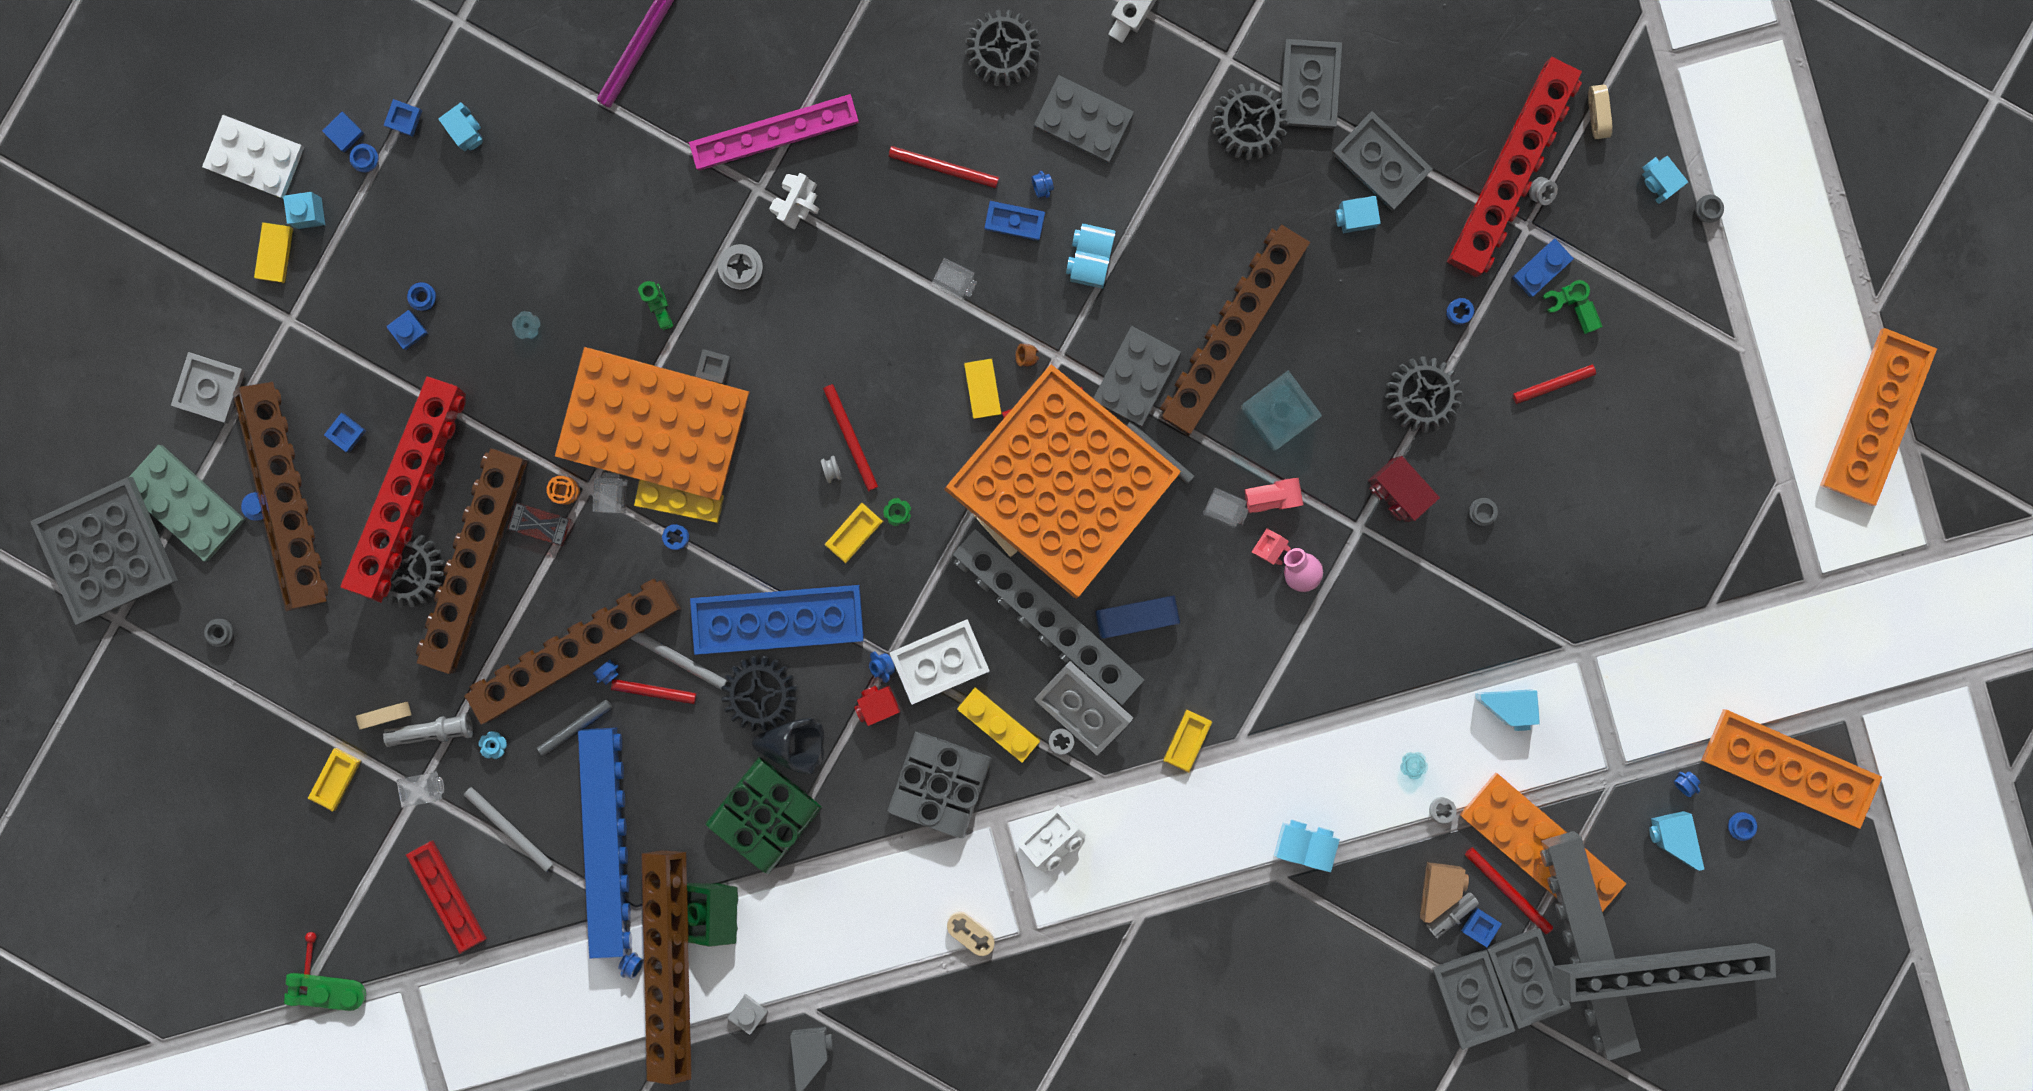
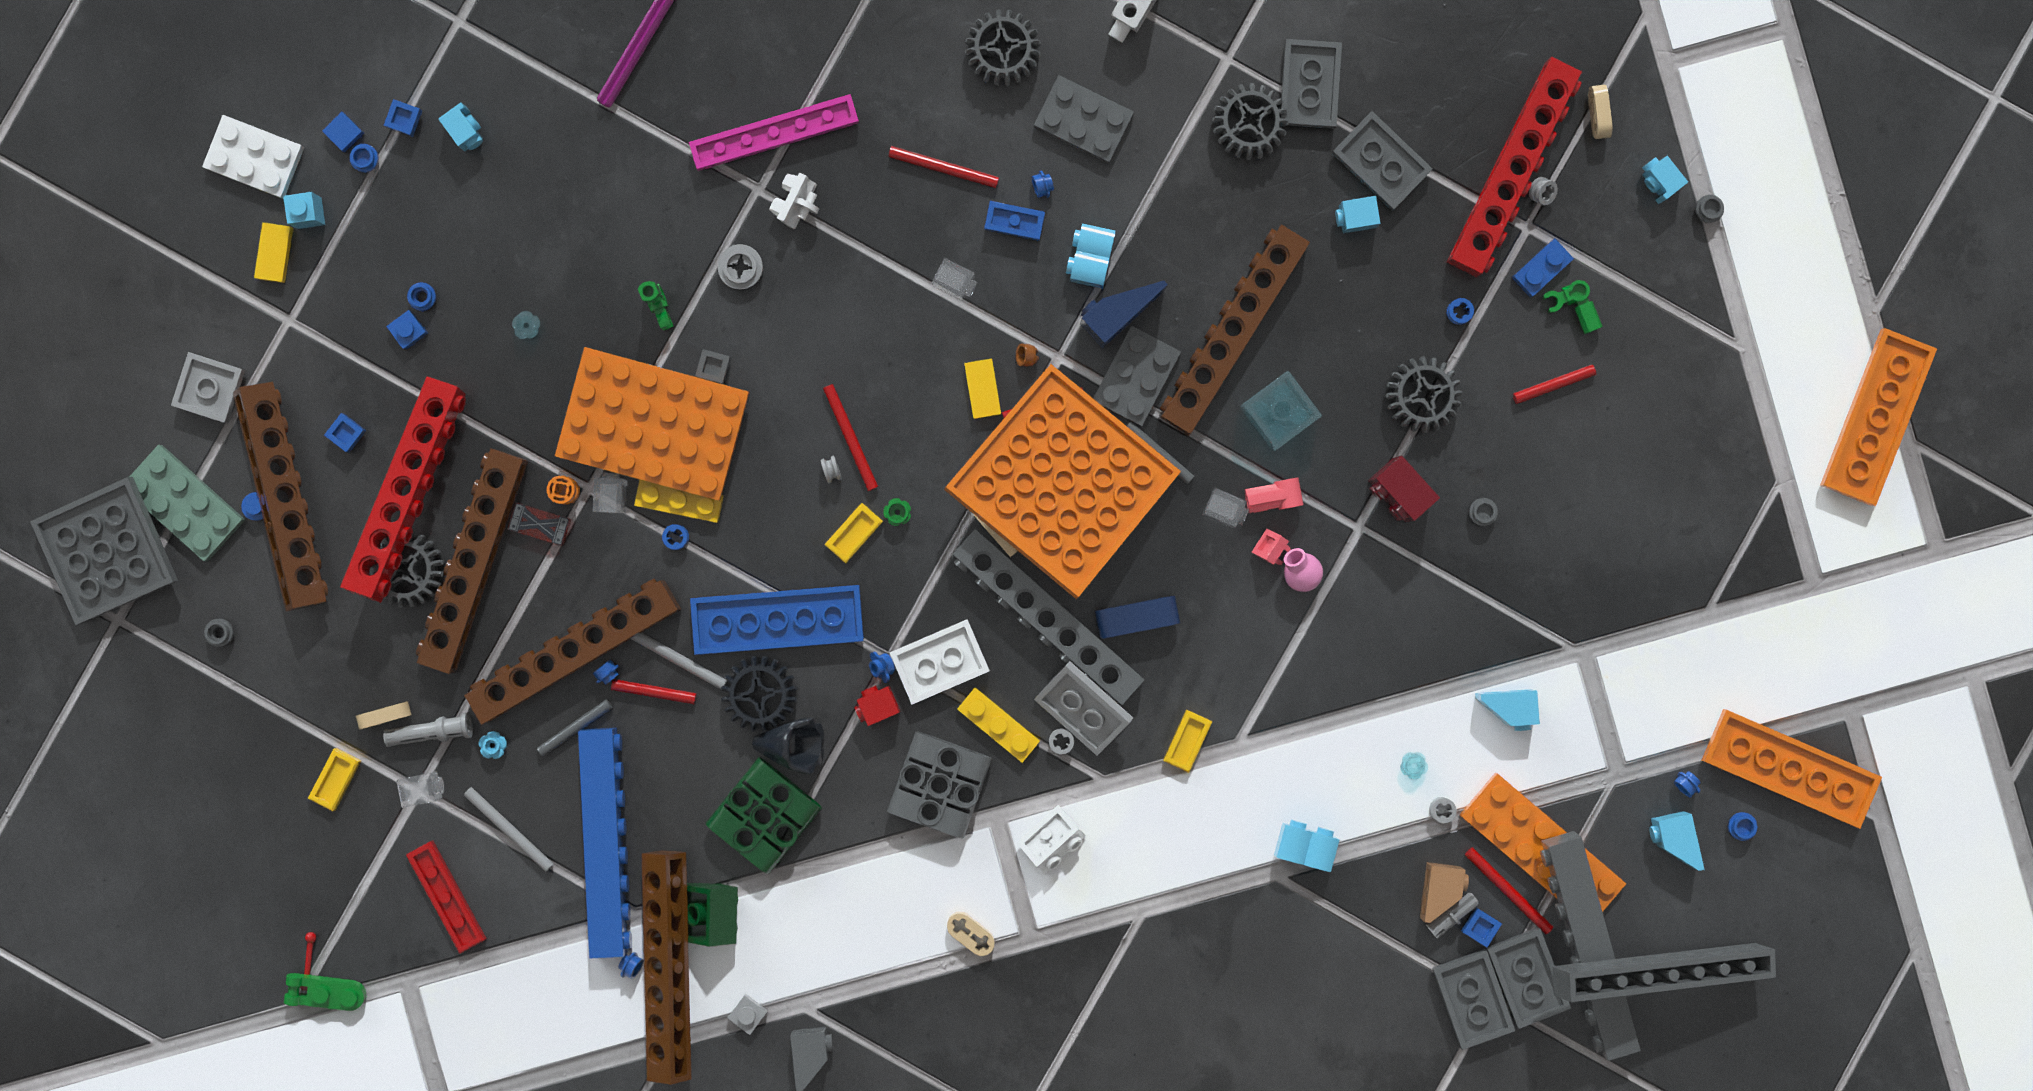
(1114, 313): none -> dark blue slope

